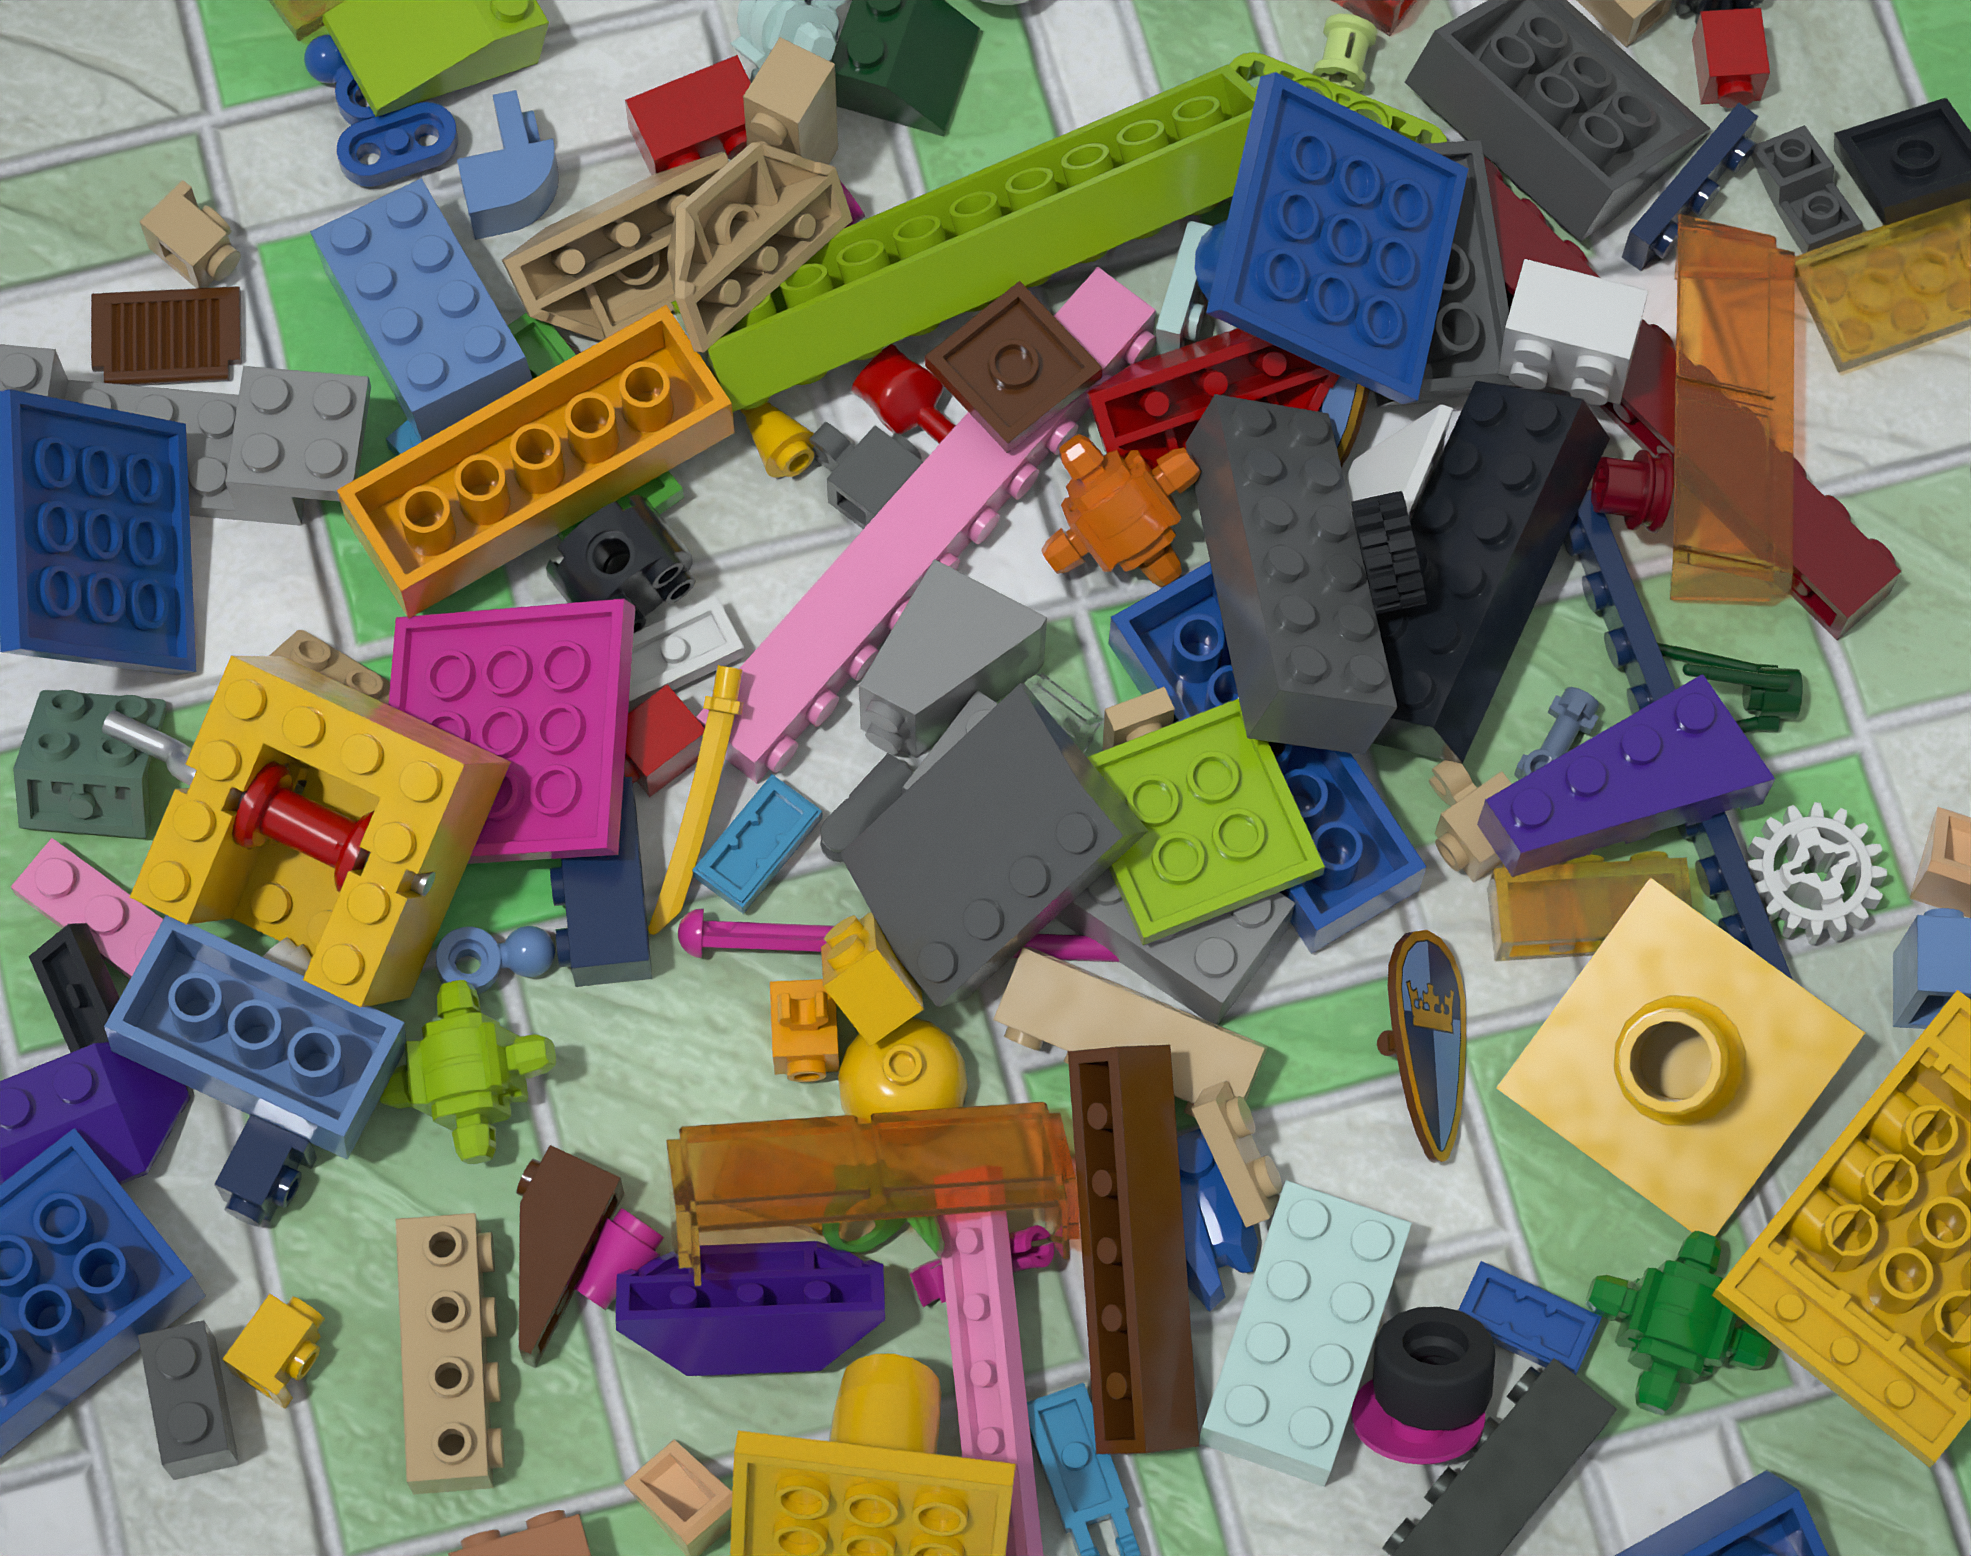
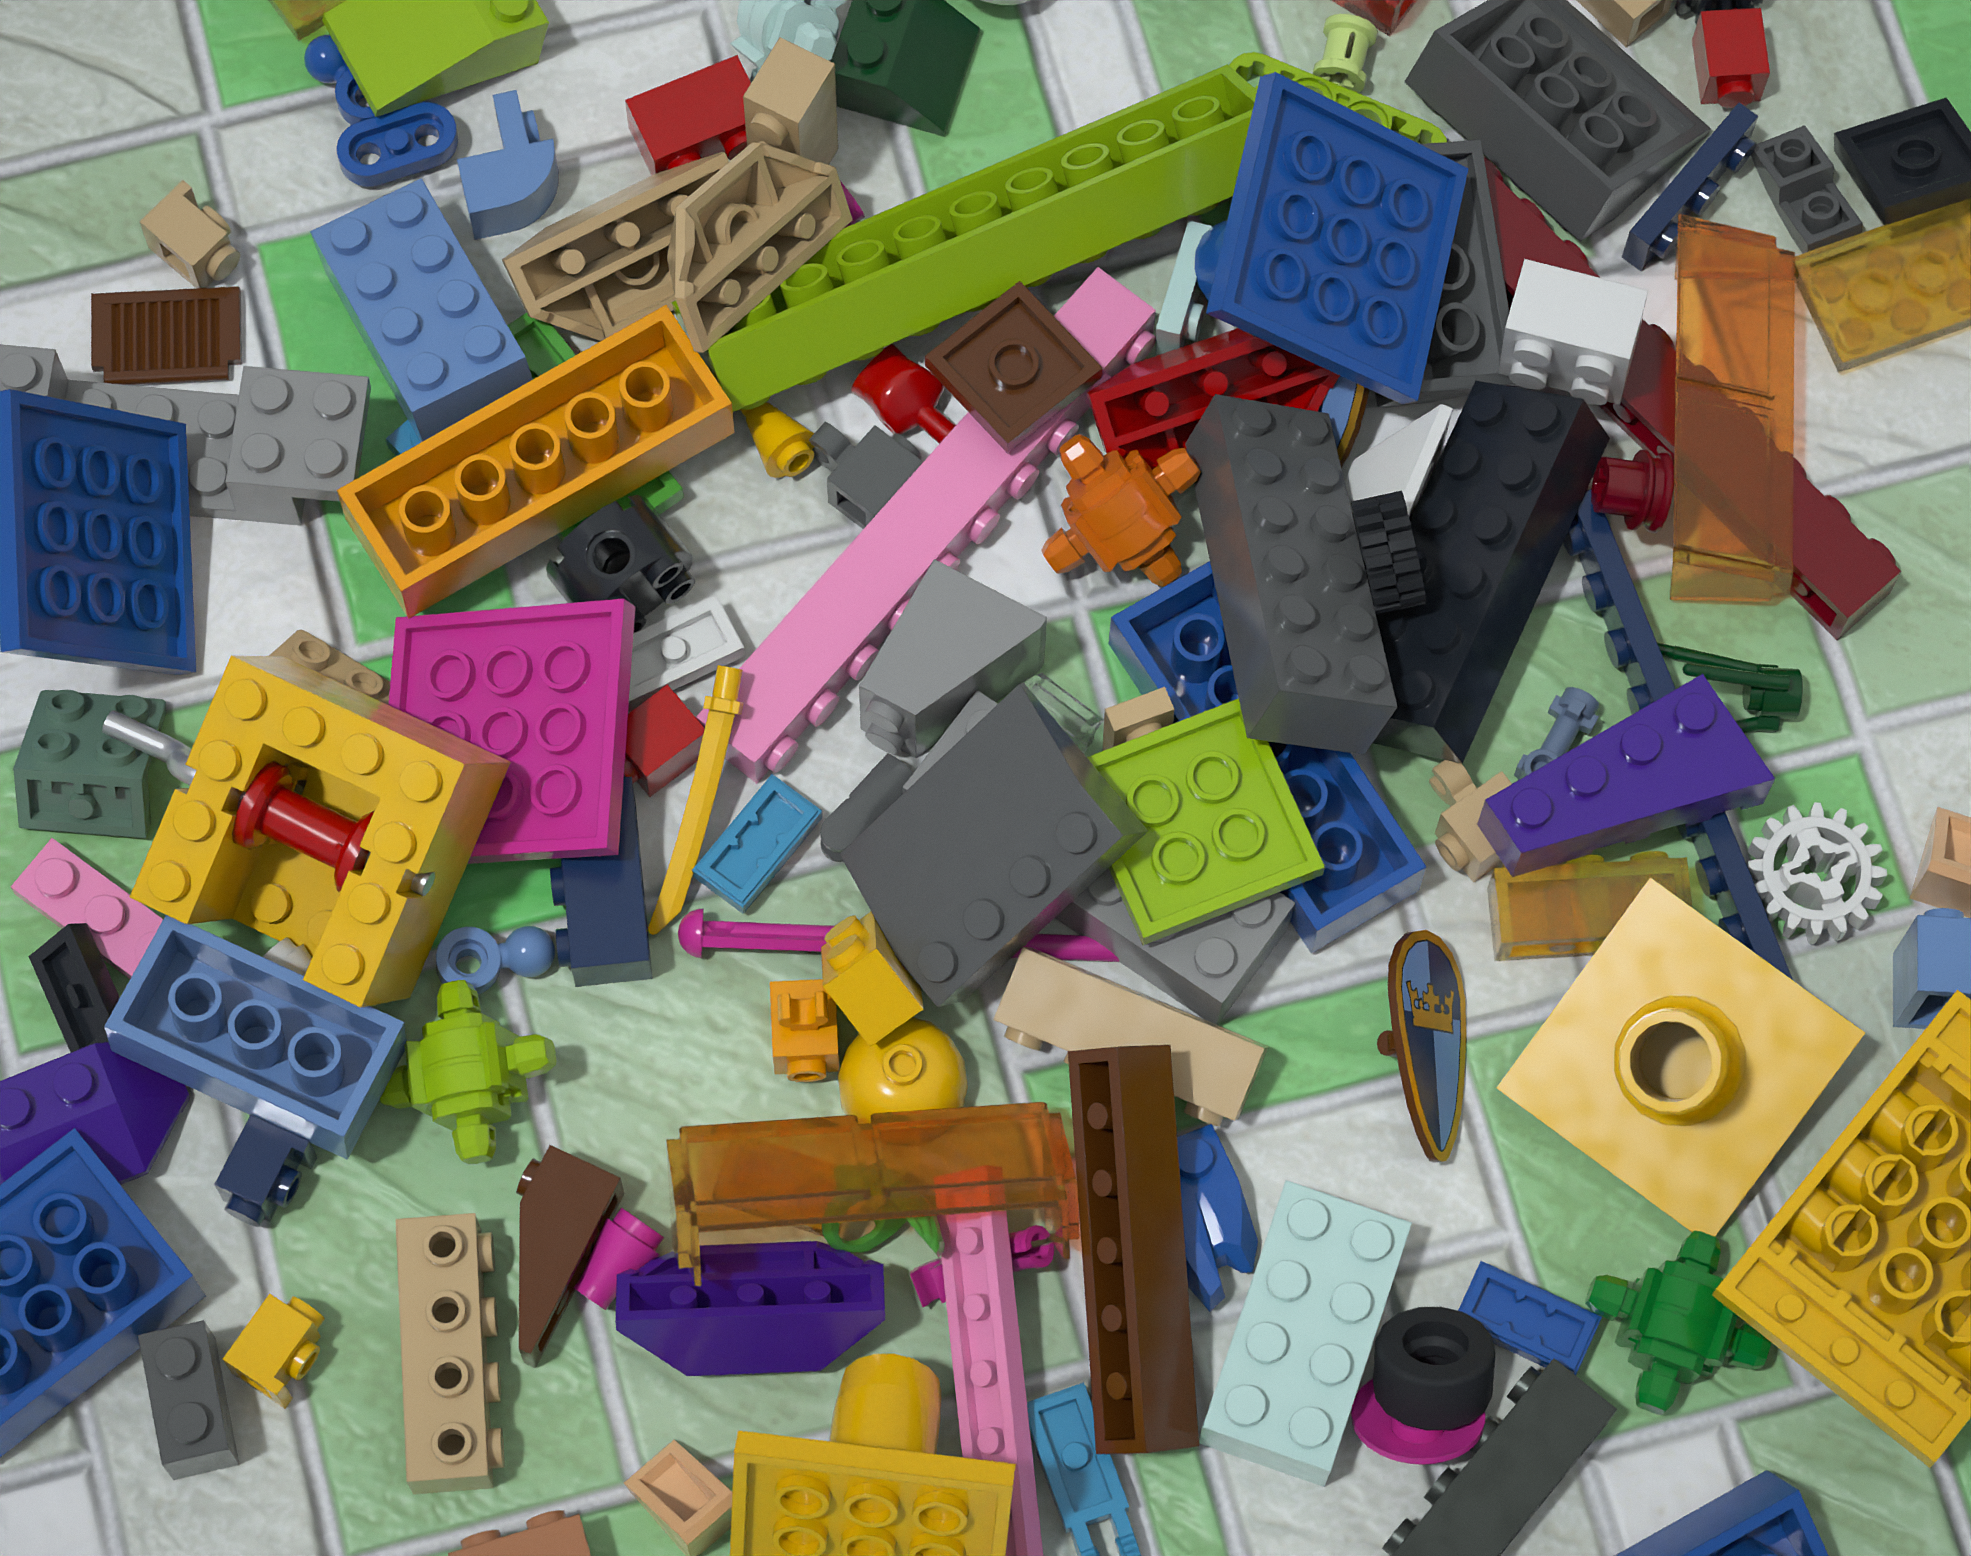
(1228, 1131): tan plate -> none

